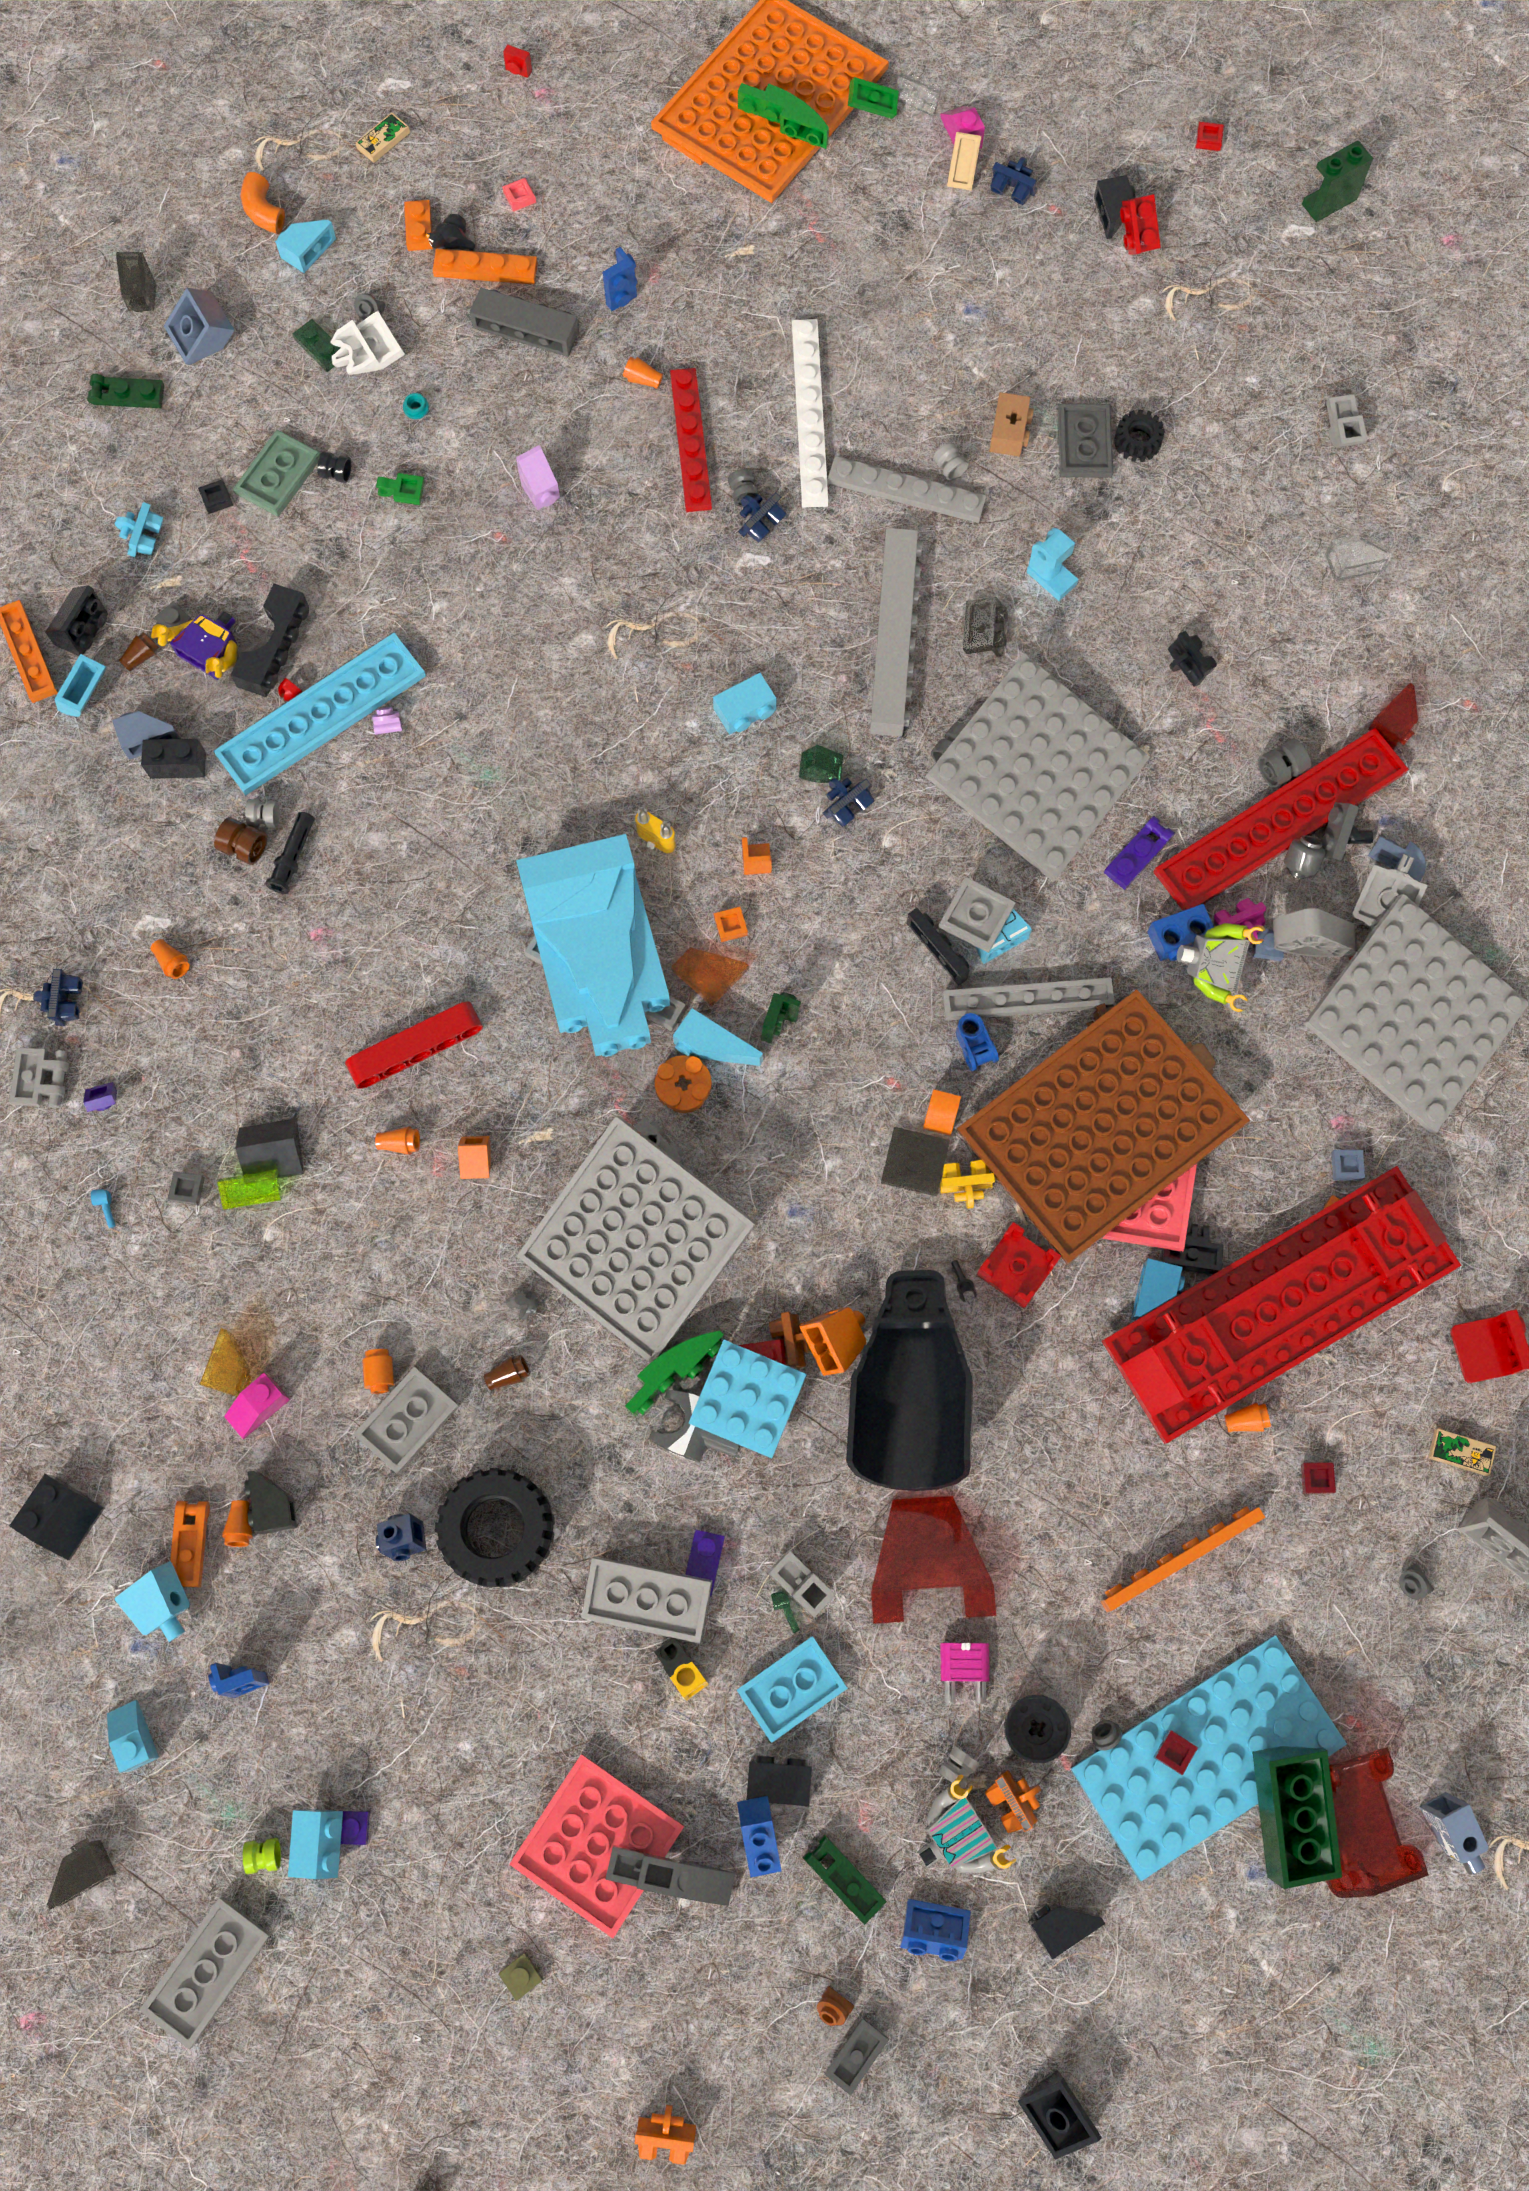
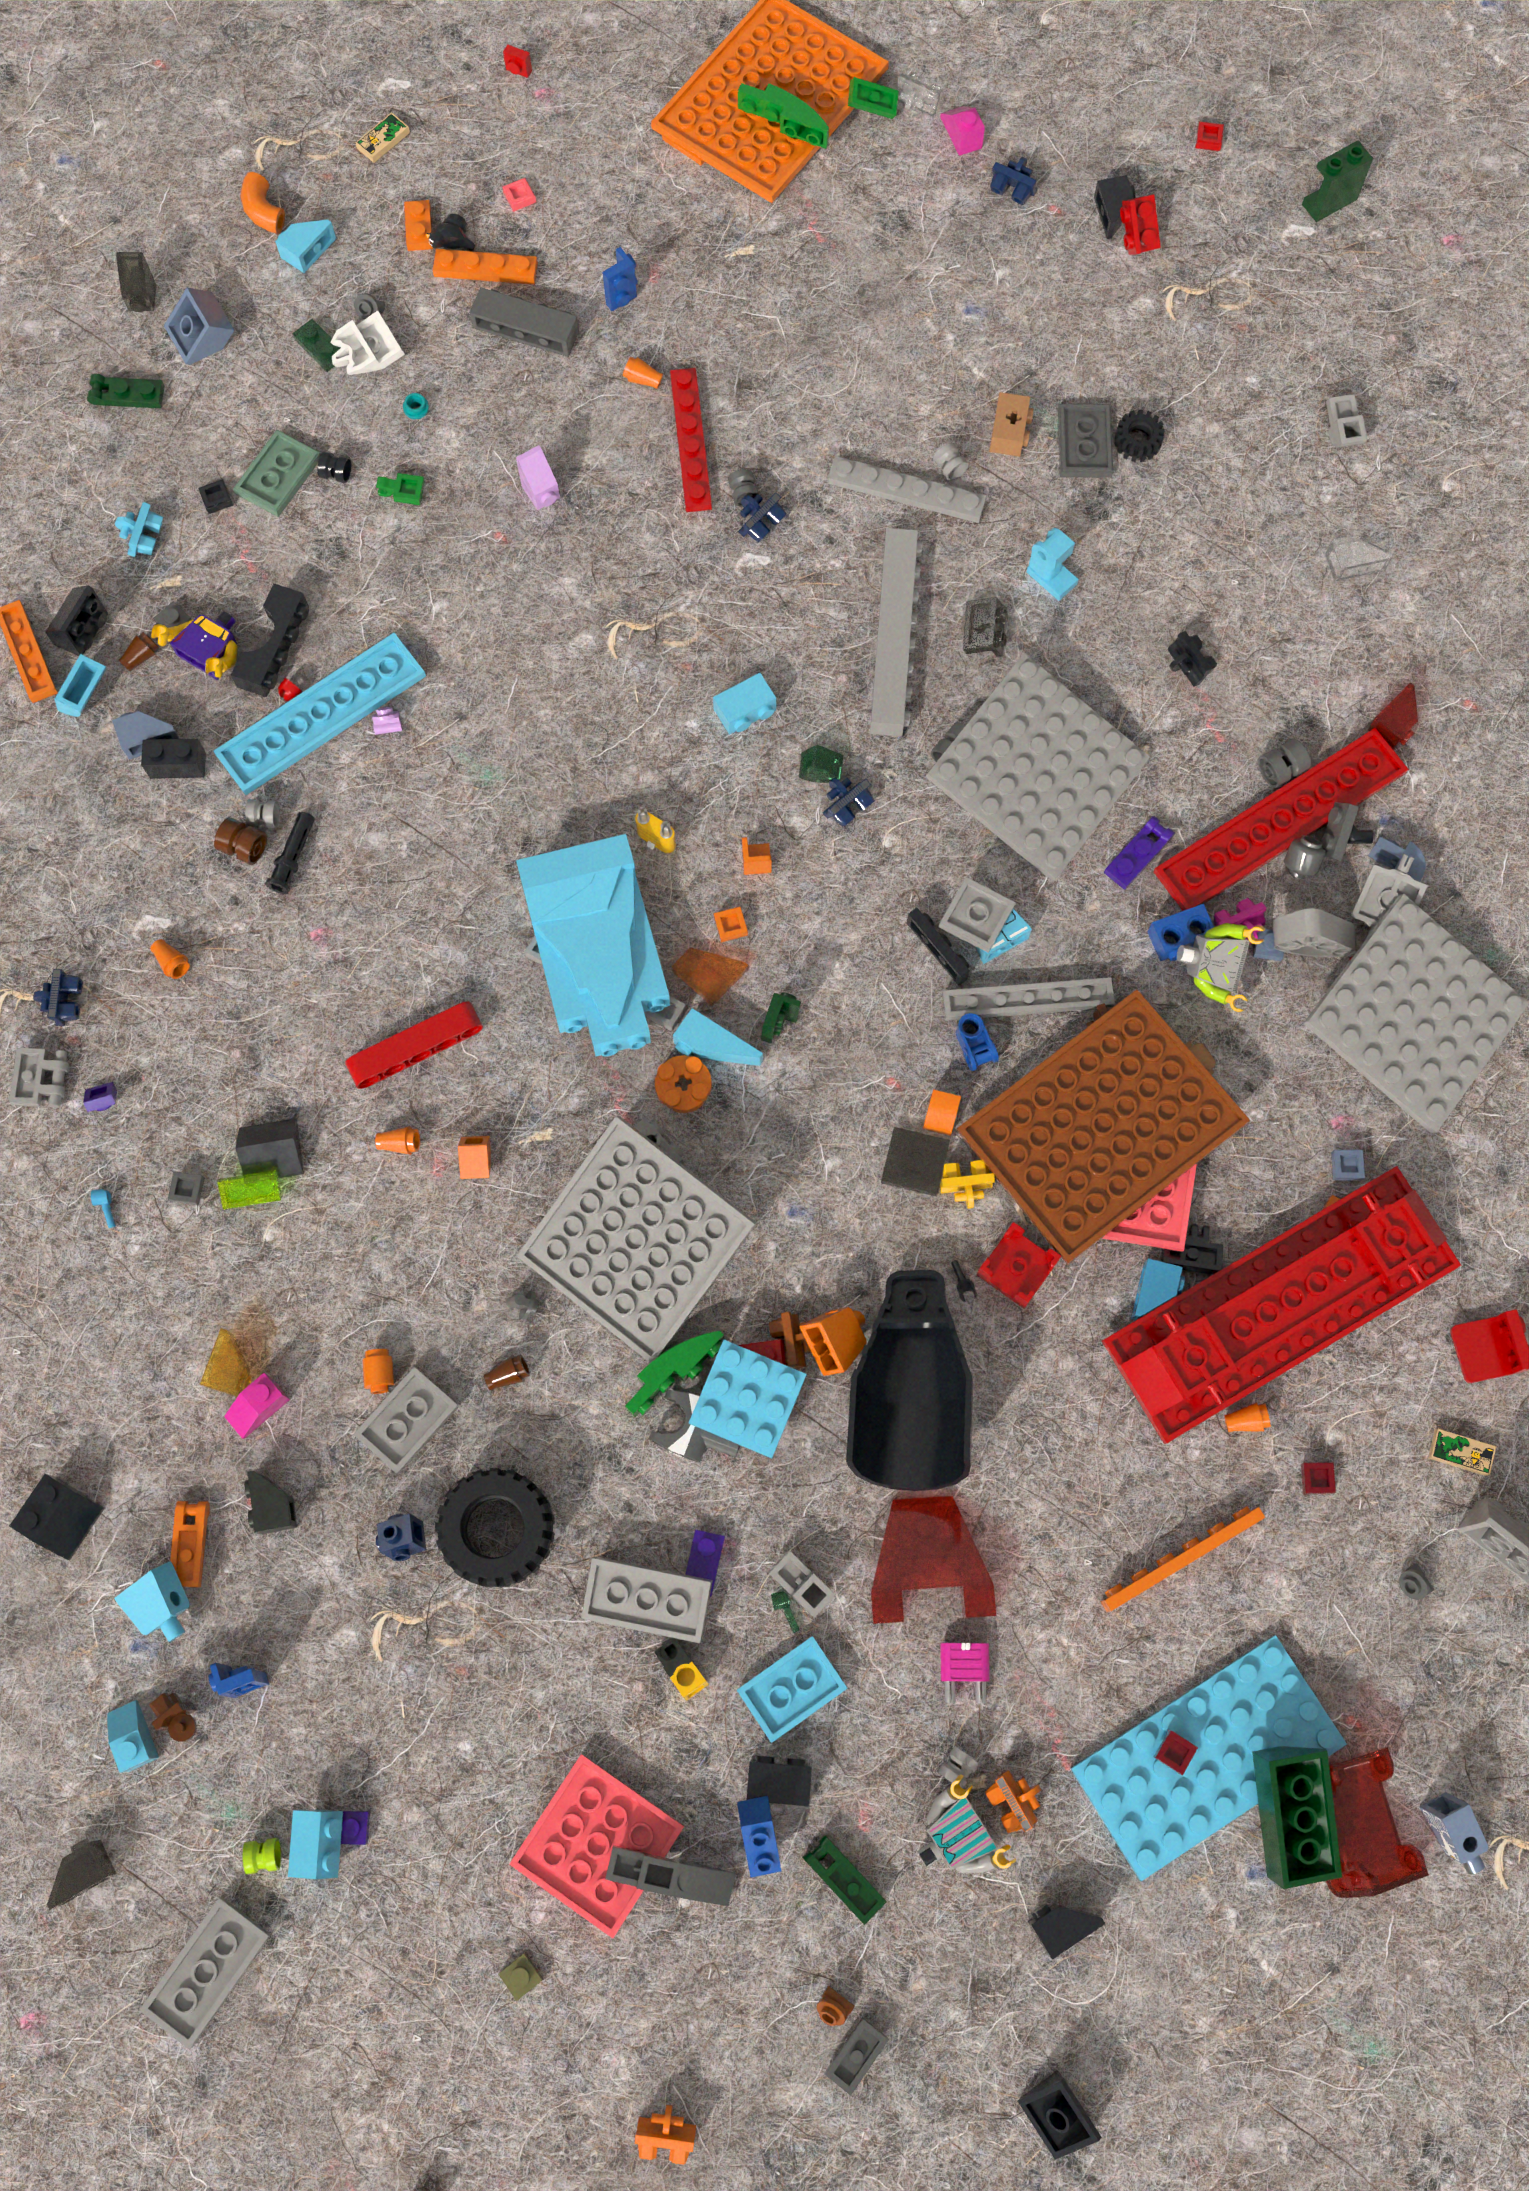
(174, 1716): none -> reddish brown hips
(237, 1527): orange cone -> none
(809, 413): white plate -> none
(935, 1930): blue bracket -> none
(964, 161): tan tile -> none
(1056, 1729): black wheel -> none
(1106, 1735): dark grey plate -> none

